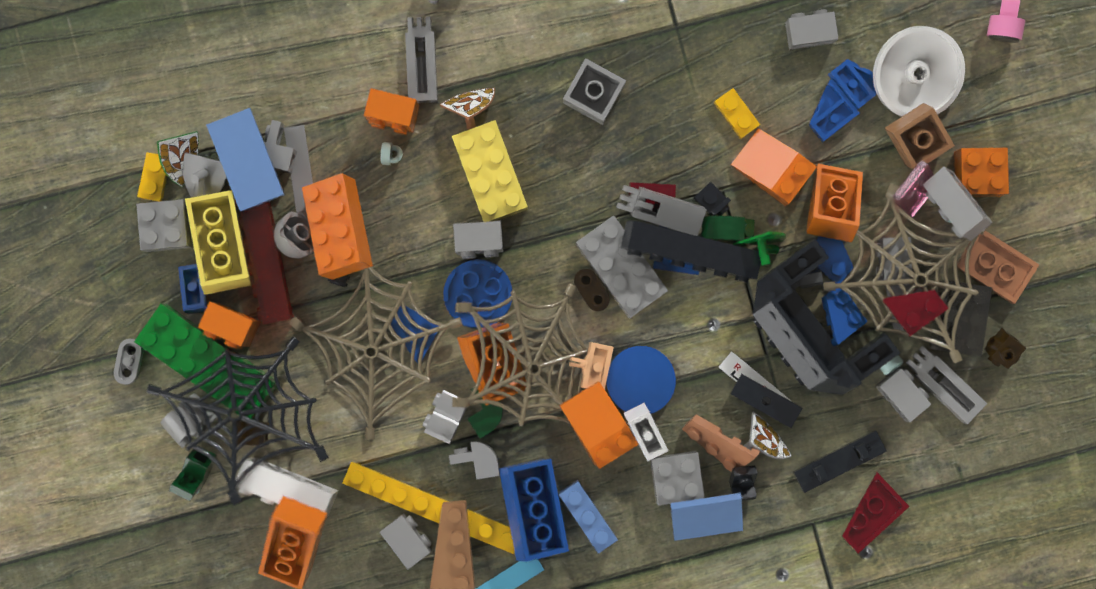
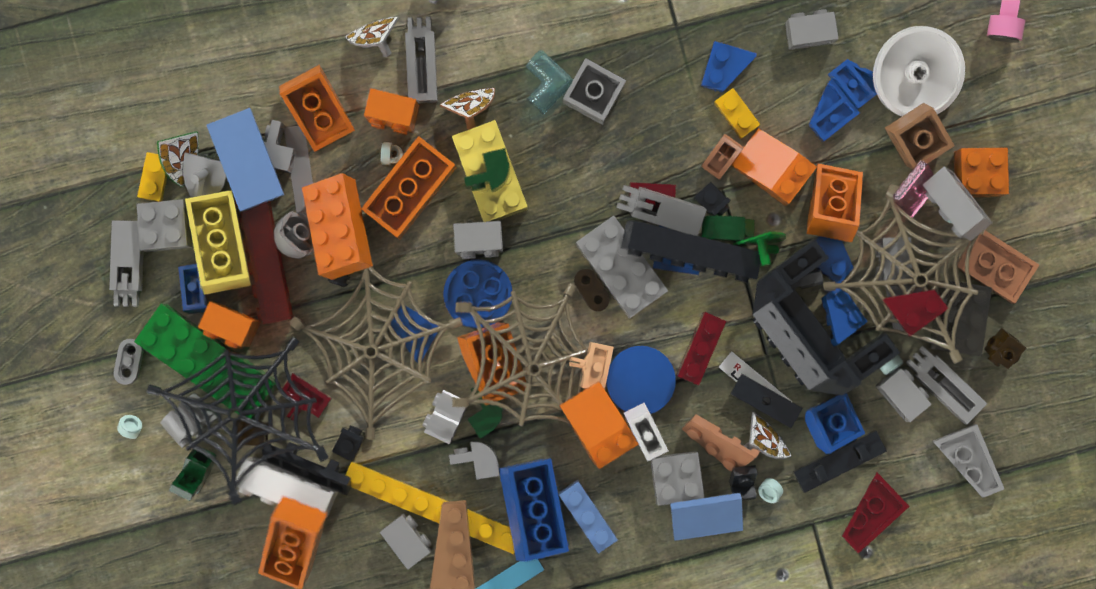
(126, 253): none -> light grey hinge
(129, 426): none -> light aqua tile
(307, 469): none -> black hinge
(311, 392): none -> dark red plate
(316, 108): none -> orange slope
(349, 443): none -> black bracket
(373, 35): none -> shield
(409, 187): none -> orange brick
(496, 175): none -> dark green brick
(553, 78): none -> clear light blue brick
(700, 348): none -> dark red brick
(722, 156): none -> nougat slope
(725, 66): none -> blue wing
(770, 490): none -> light aqua tile
(833, 423): none -> blue slope
(972, 459): none -> light grey wing

